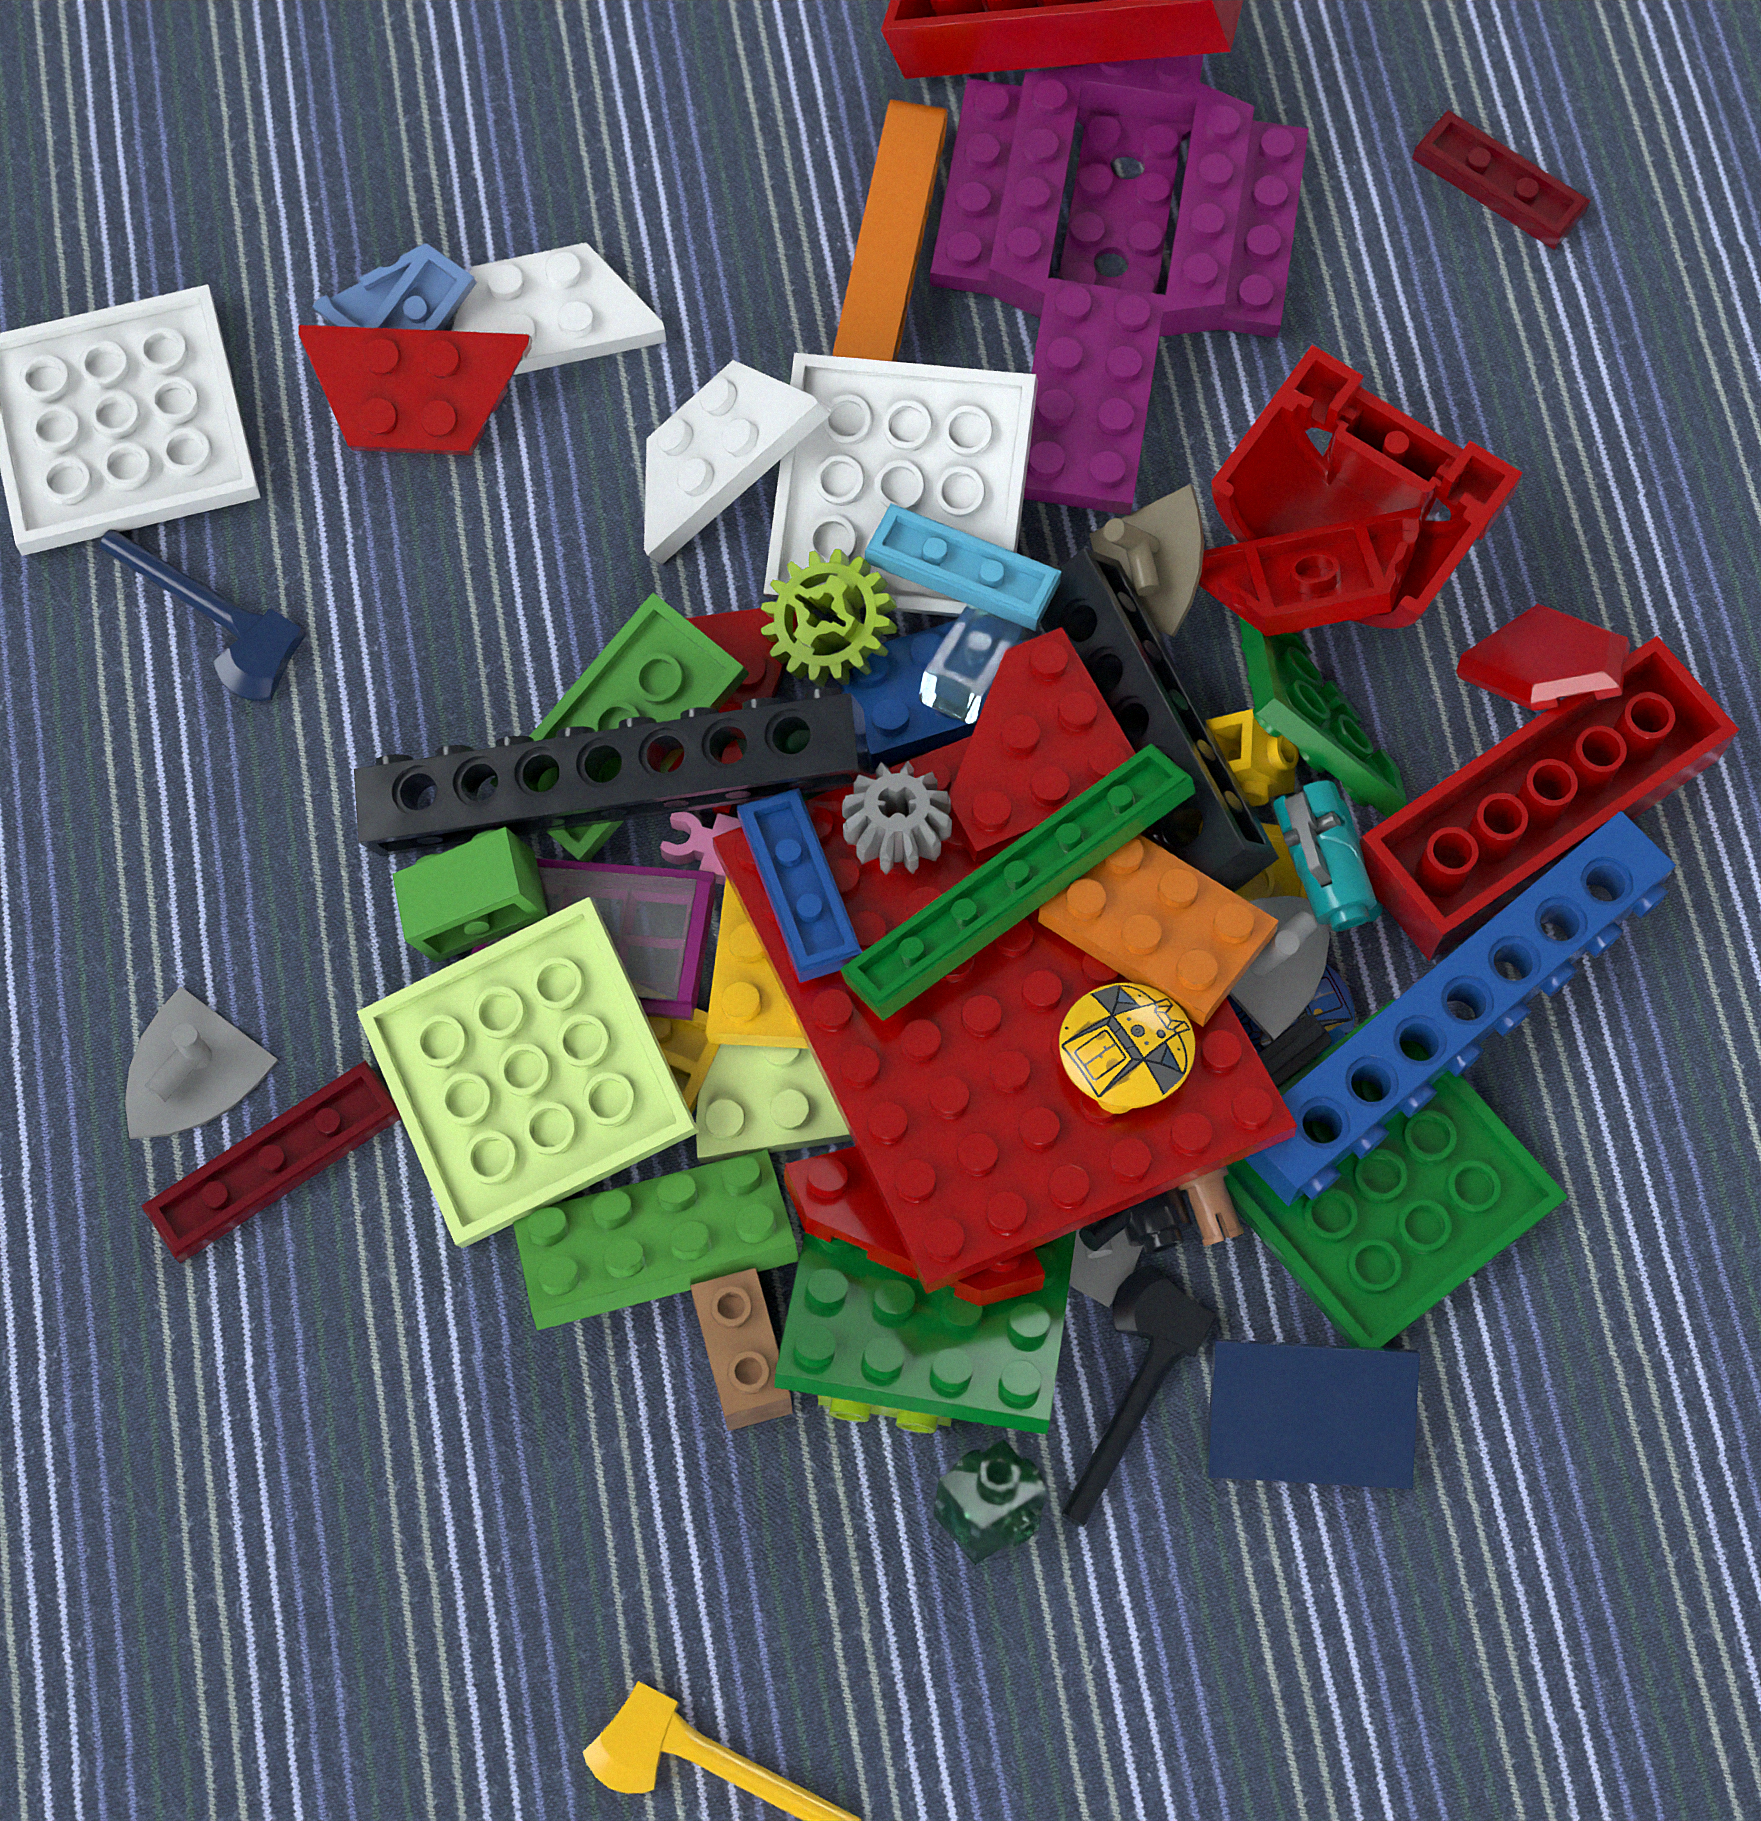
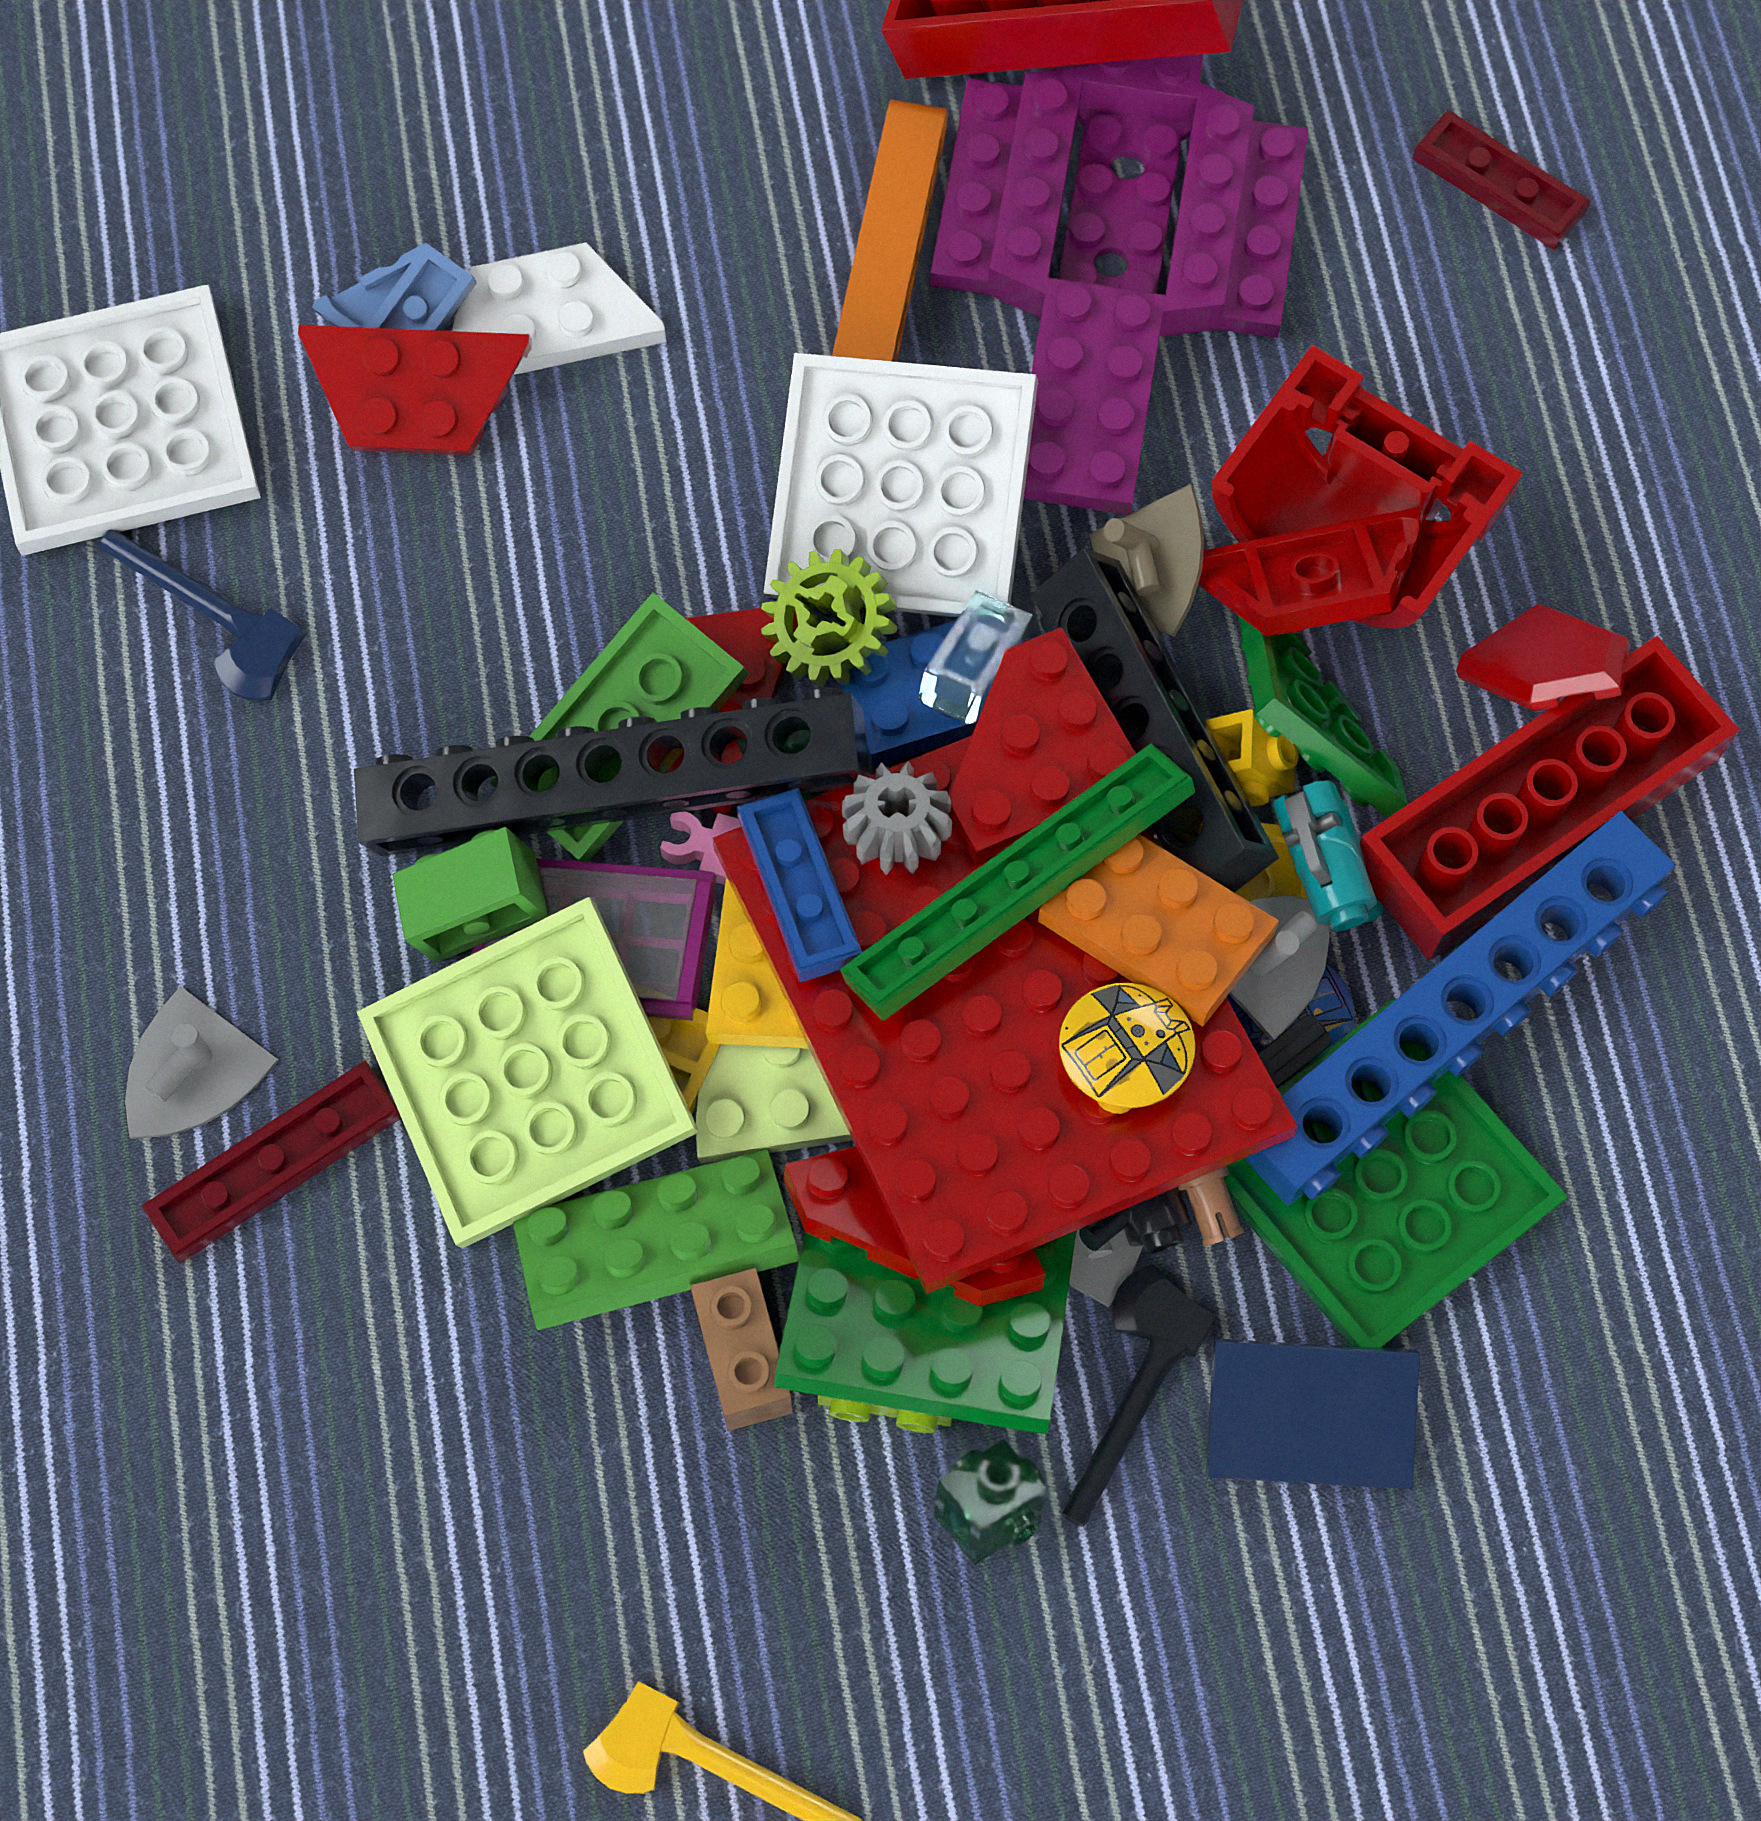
(718, 450): white wing -> none
(963, 566): medium azure tile -> none

